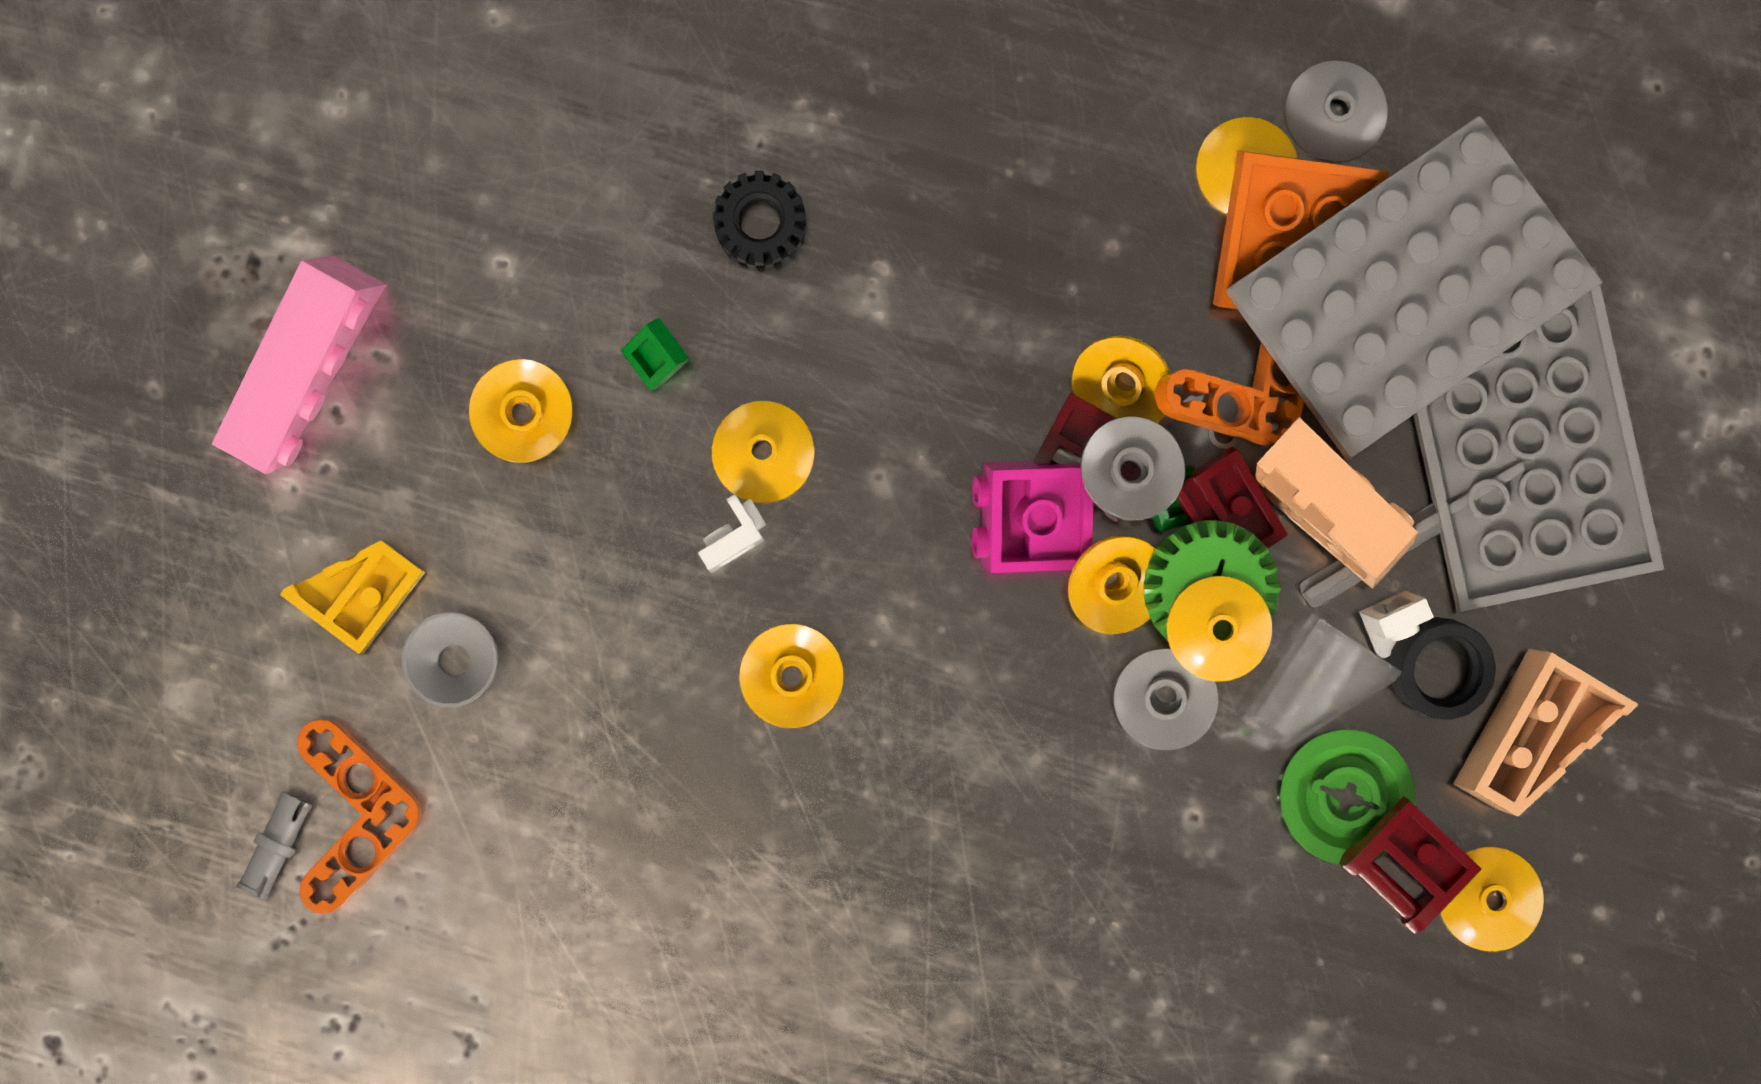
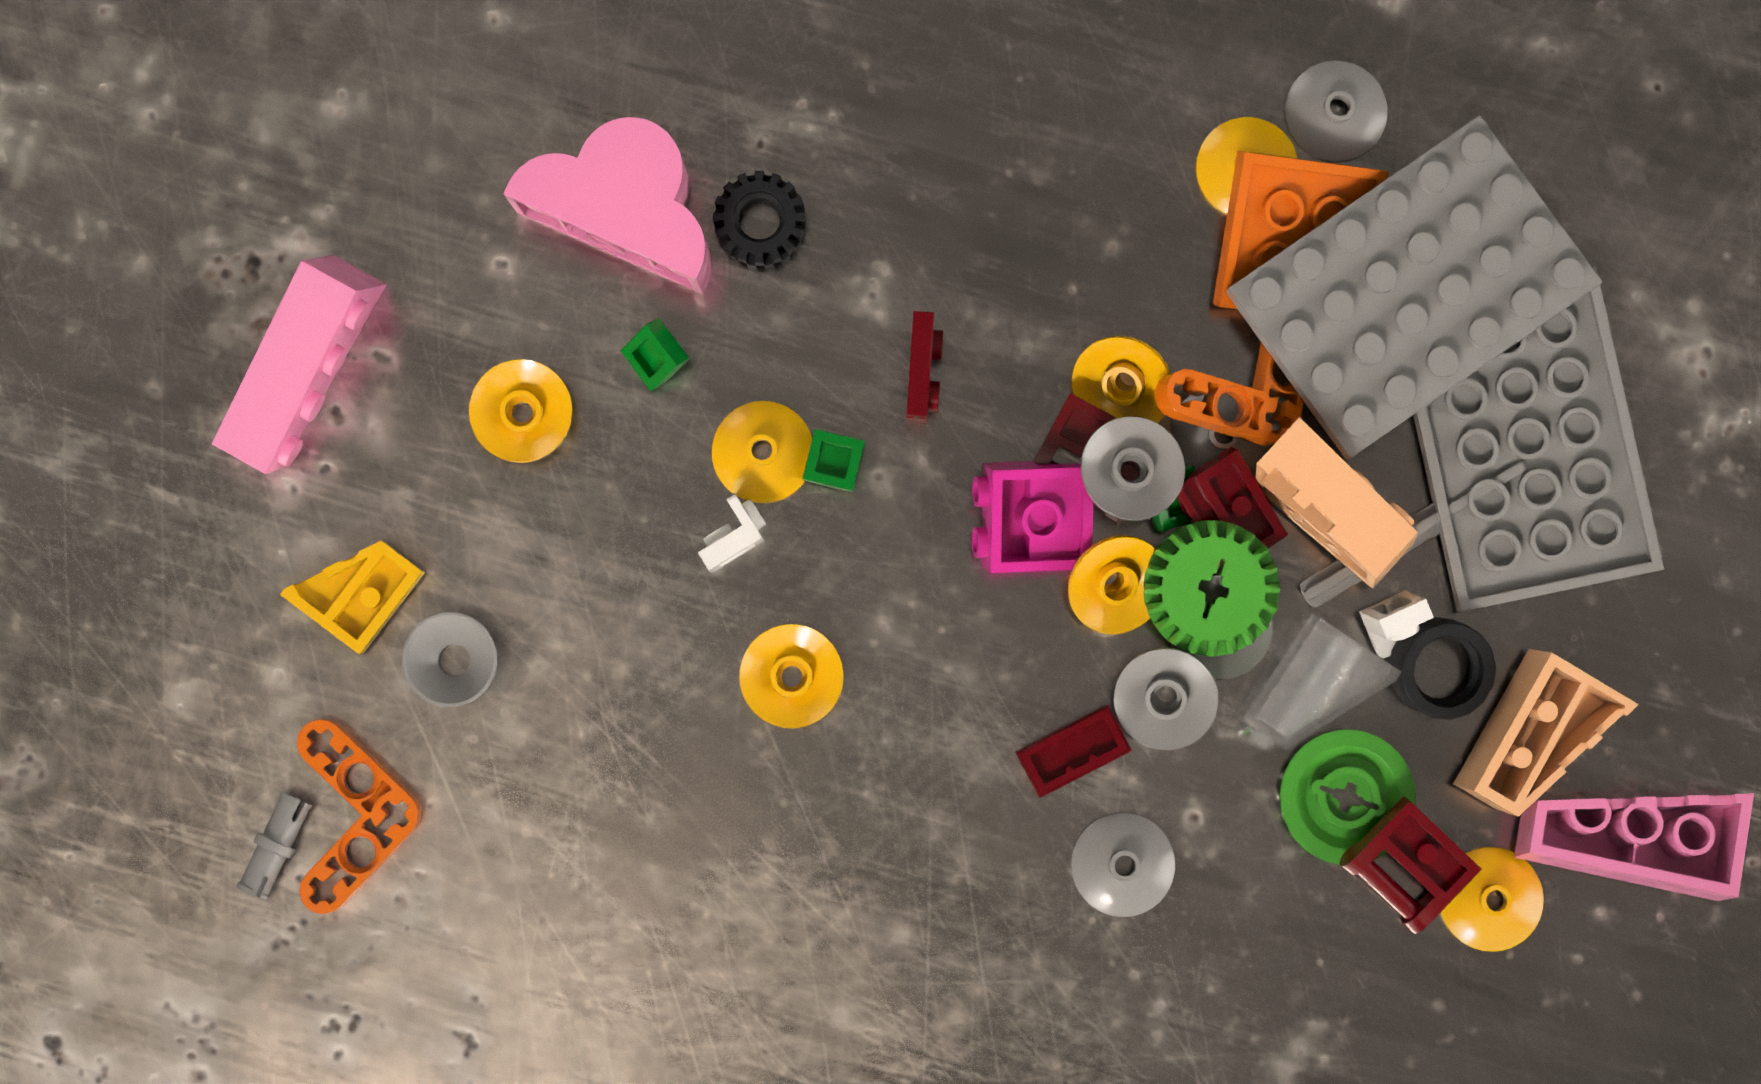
(621, 197): none -> bright pink brick
(833, 460): none -> green plate
(925, 346): none -> dark red plate
(1073, 751): none -> dark red plate
(1095, 861): none -> light grey dish
(1192, 624): yellow dish -> none
(1657, 842): none -> bright pink wedge

